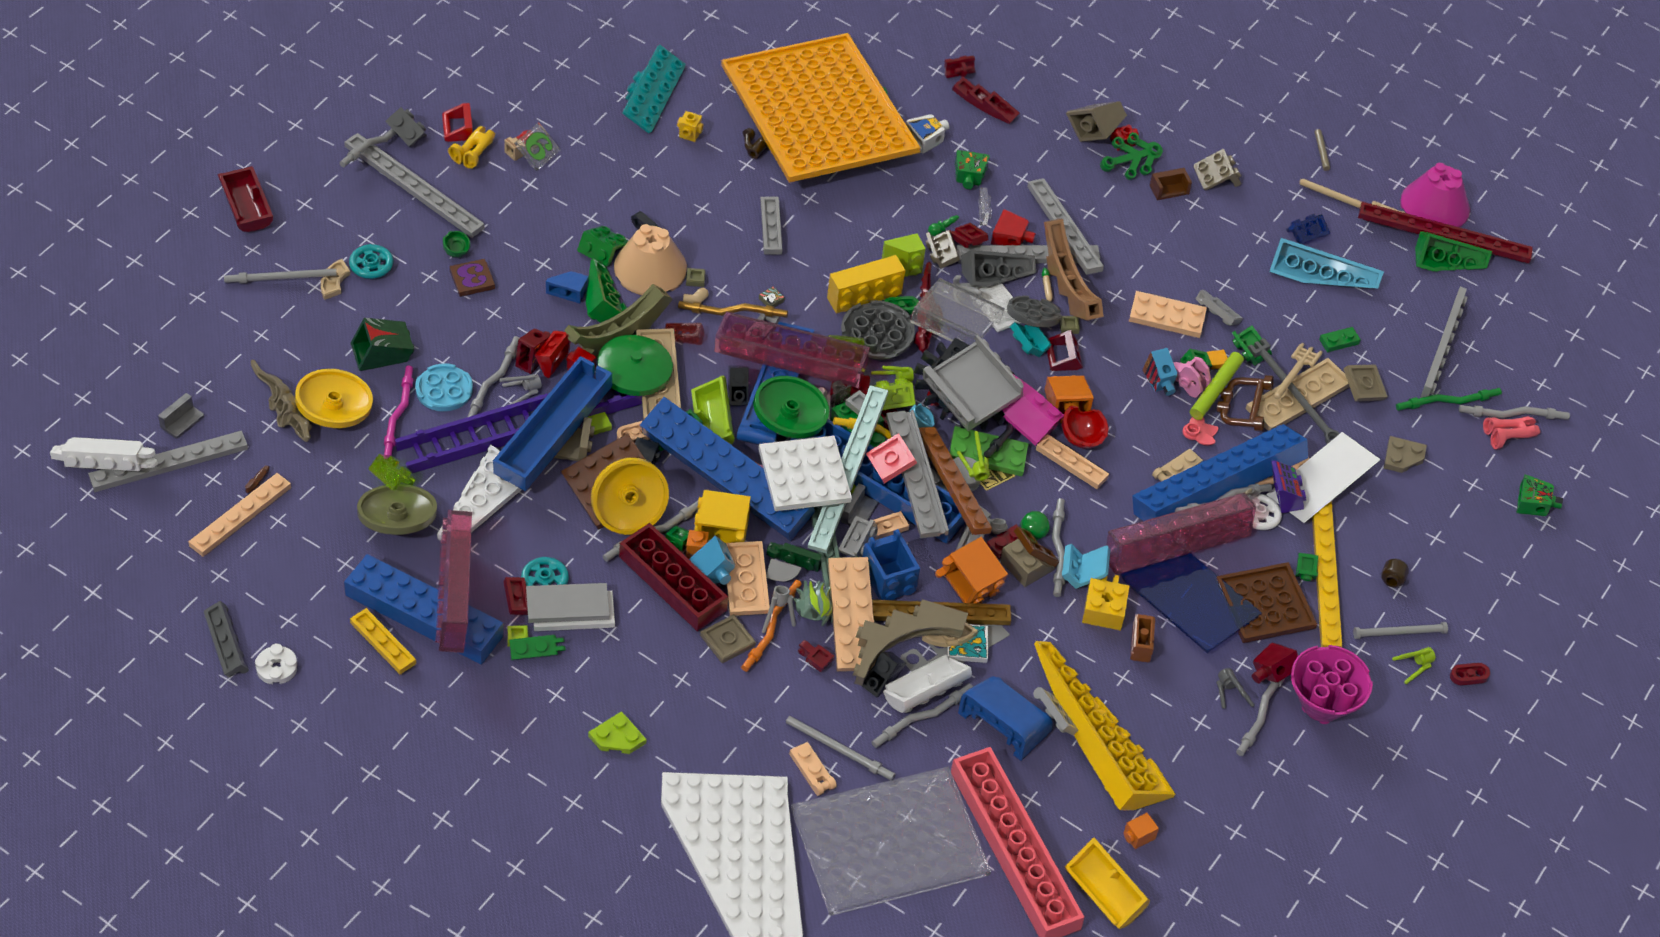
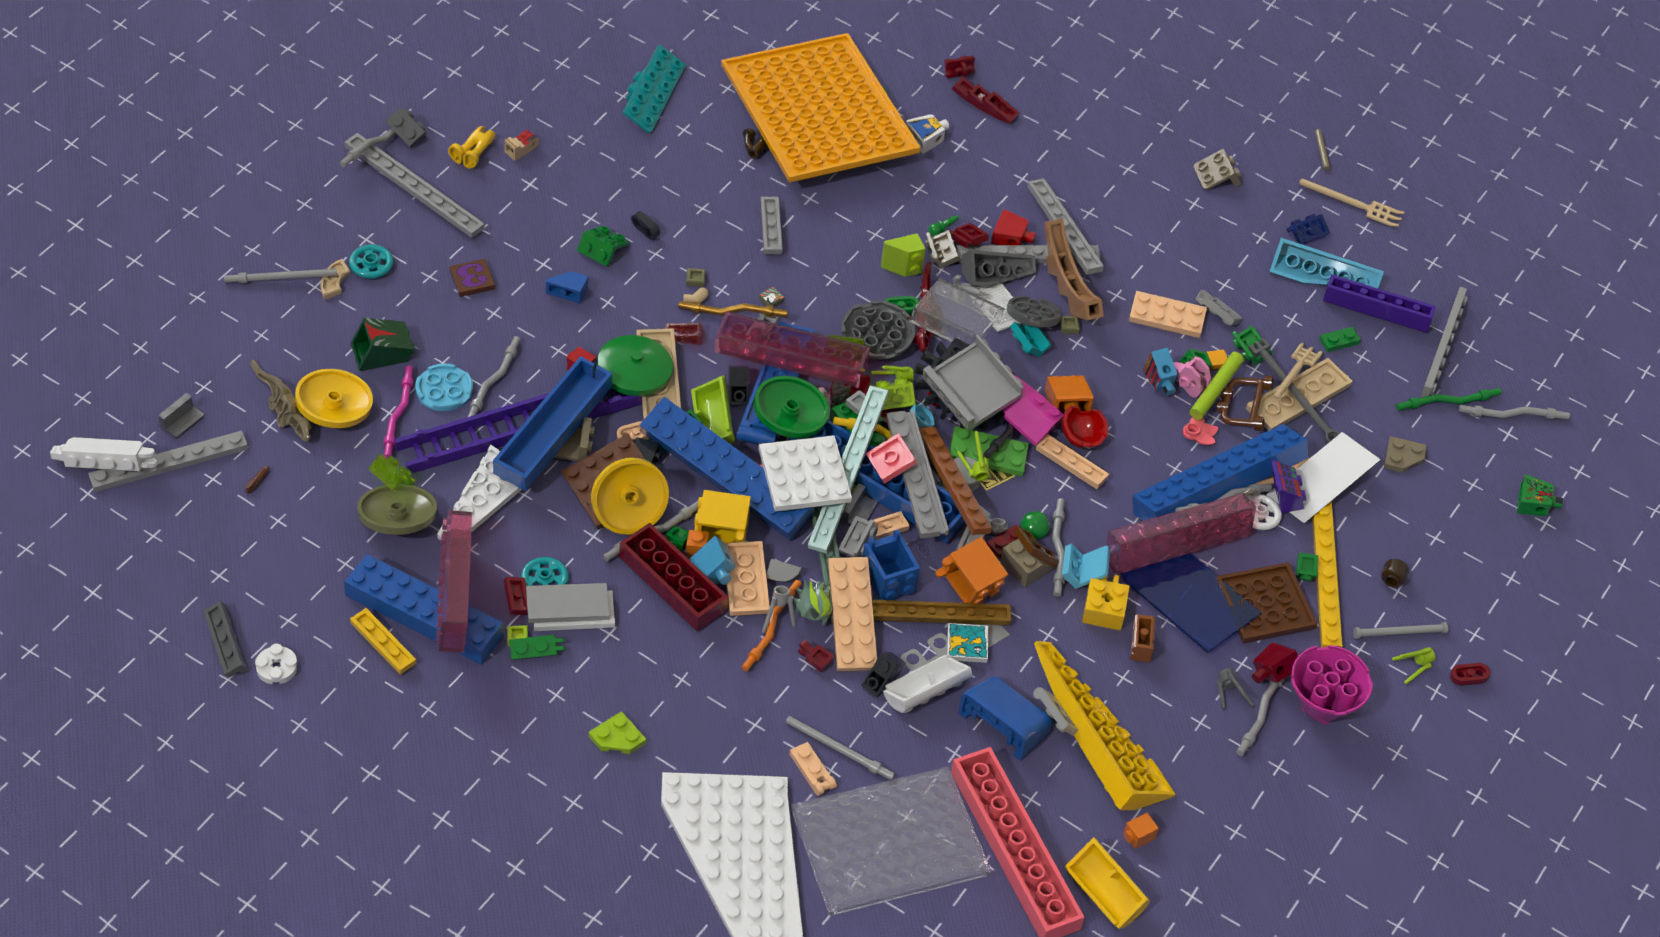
(239, 514): light nougat plate -> none
(246, 199): dark red container -> none
(456, 244): green hair -> none
(463, 133): red tile -> none
(528, 347): dark red torso -> none
(529, 383): light grey plant -> none
(537, 146): clear tile -> none
(553, 352): red tile -> none
(601, 423): lime tile -> none
(602, 297): green wedge -> none
(636, 317): olive arch -> none
(650, 259): light nougat cone -> none
(690, 126): yellow brick -> none
(728, 638): dark tan tile -> none
(795, 555): dark green hinge -> none
(866, 283): yellow brick -> none
(890, 732): light grey bar -> none
(926, 620): dark tan arch -> none
(944, 641): tan tile -> none
(970, 168): green torso -> none
(984, 202): clear plate -> none
(1047, 285): tan piece -> none
(1074, 361): dark red tile -> none
(1096, 120): dark tan slope -> none
(1124, 132): red brick -> none
(1134, 155): green plant -> none
(1170, 183): reddish brown panel -> none
(1179, 464): tan plate -> none
(1365, 382): dark tan plate -> none
(1379, 303): none -> dark purple brick
(1416, 224): dark red plate -> none
(1438, 196): dark pink cone -> none
(1441, 254): green wedge -> none
(1521, 428): coral piece -> none

